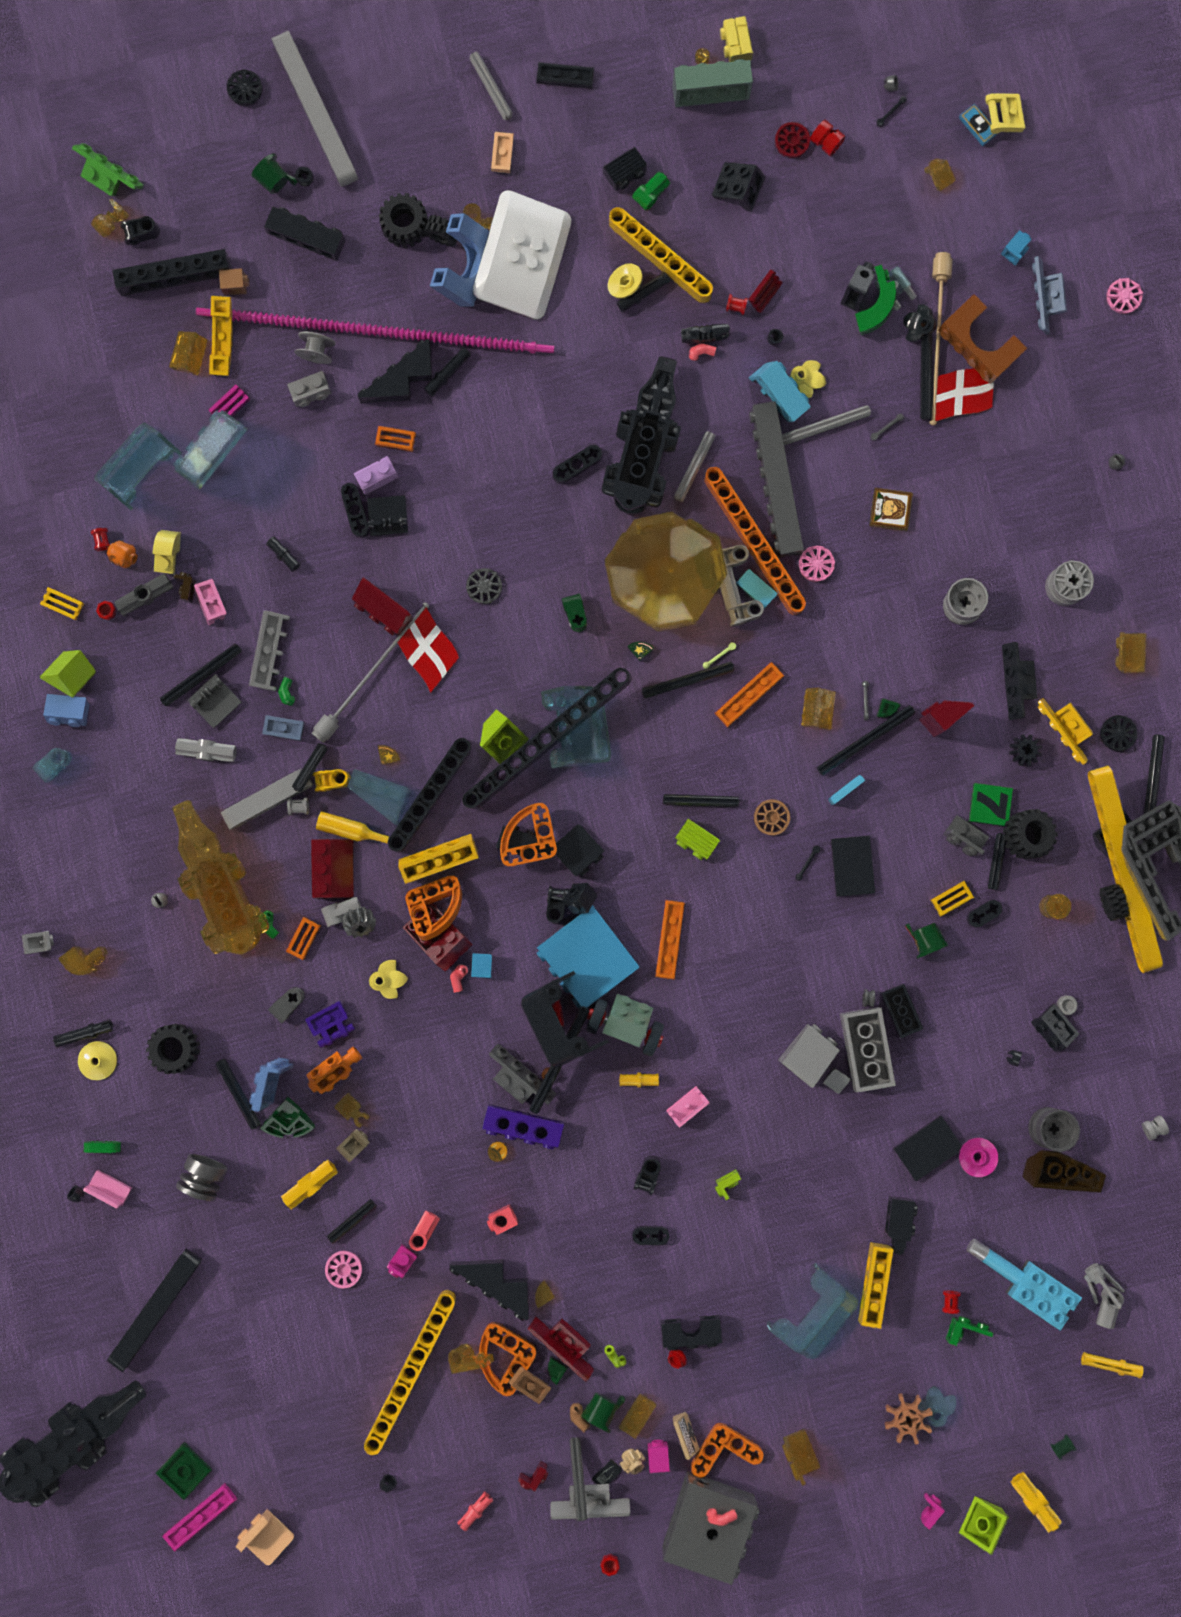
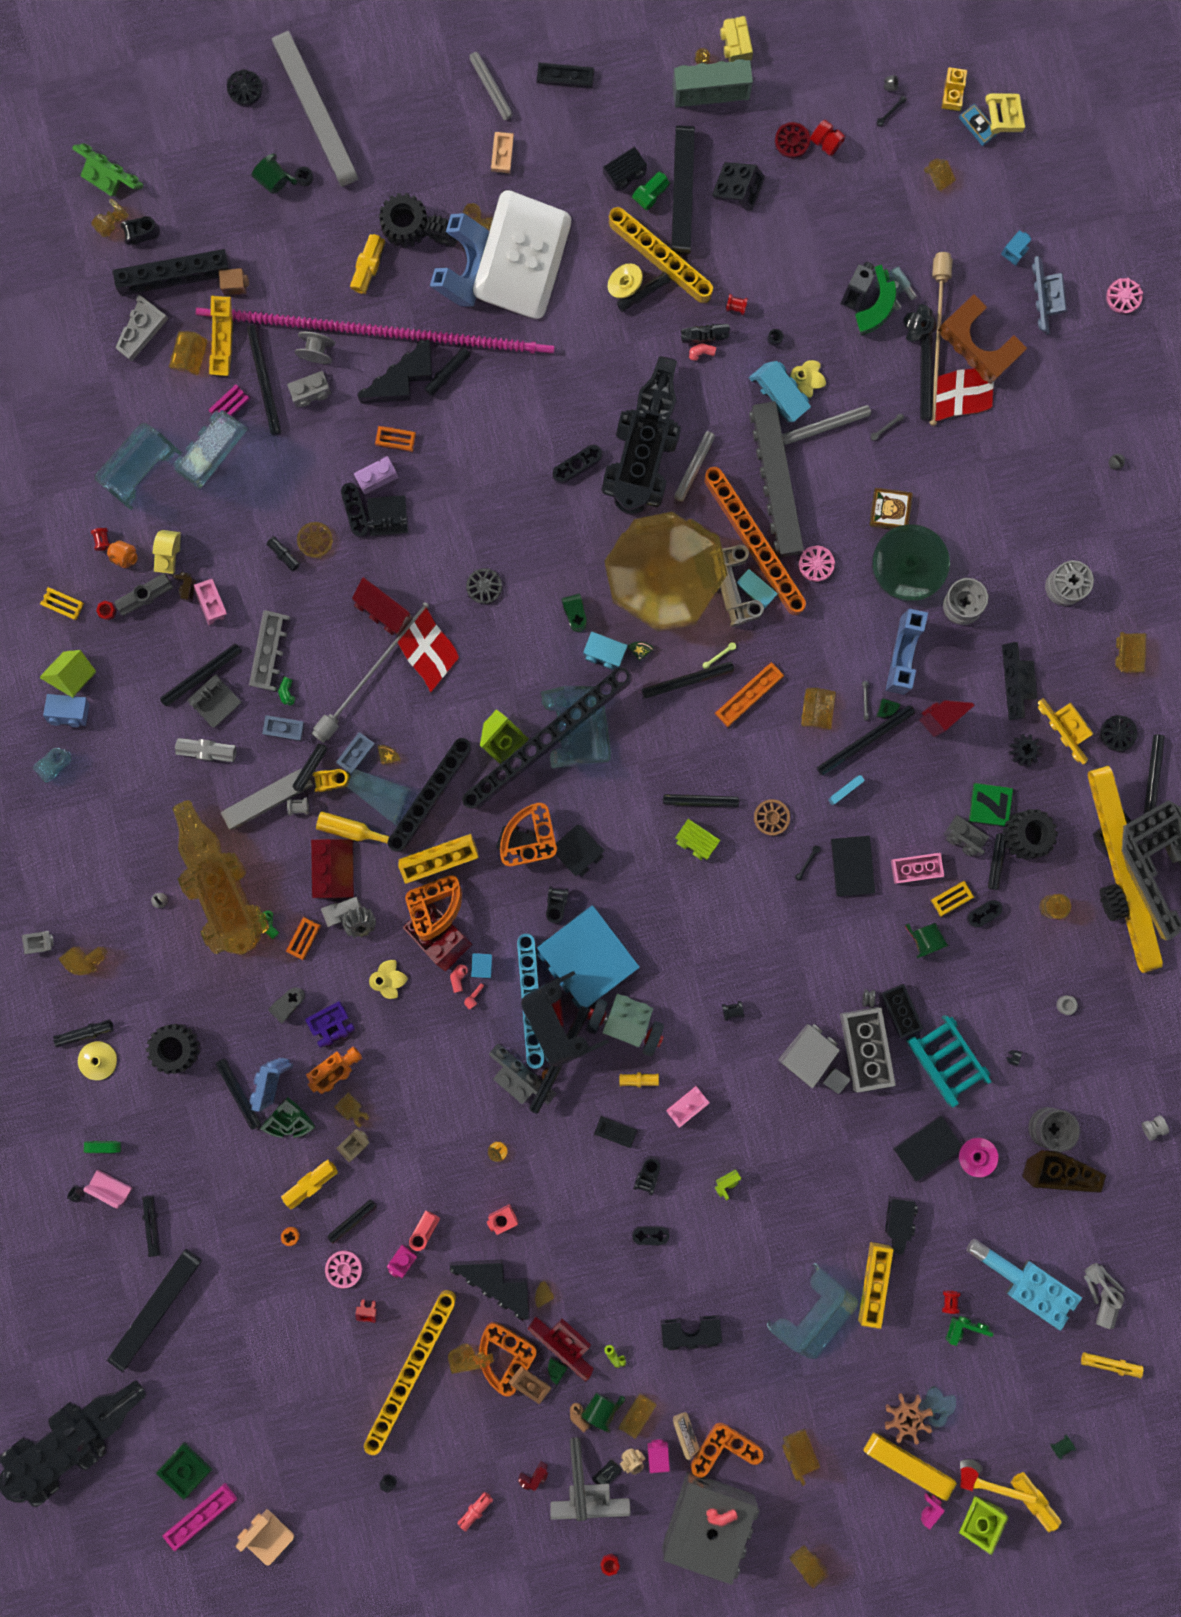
(142, 326): none -> light grey wing
(153, 1246): none -> black pin
(200, 1181): flat silver wheel -> none
(263, 378): none -> black axle
(284, 1239): none -> orange bush
(305, 233): black brick -> none
(314, 539): none -> clear yellow wheel
(355, 753): none -> sand blue plate
(366, 1314): none -> red tile
(367, 264): none -> yellow piece
(470, 1001): none -> coral hand
(529, 971): none -> medium azure beam
(553, 1127): dark purple brick -> none
(580, 898): black brick -> none
(604, 650): none -> medium azure brick
(615, 1131): none -> black tile
(670, 939): orange tile -> none
(677, 1359): red plate -> none
(683, 189): none -> black beam
(732, 1010): none -> black bush
(765, 290): dark red tile -> none
(809, 1566): none -> clear yellow brick
(910, 563): none -> clear green dish
(910, 628): none -> medium blue arch
(910, 1466): none -> yellow beam
(917, 868): none -> bright pink piece
(929, 1062): none -> teal fence
(954, 89): none -> yellow slope
(969, 1480): none -> piece
(1055, 1028): black bracket -> none

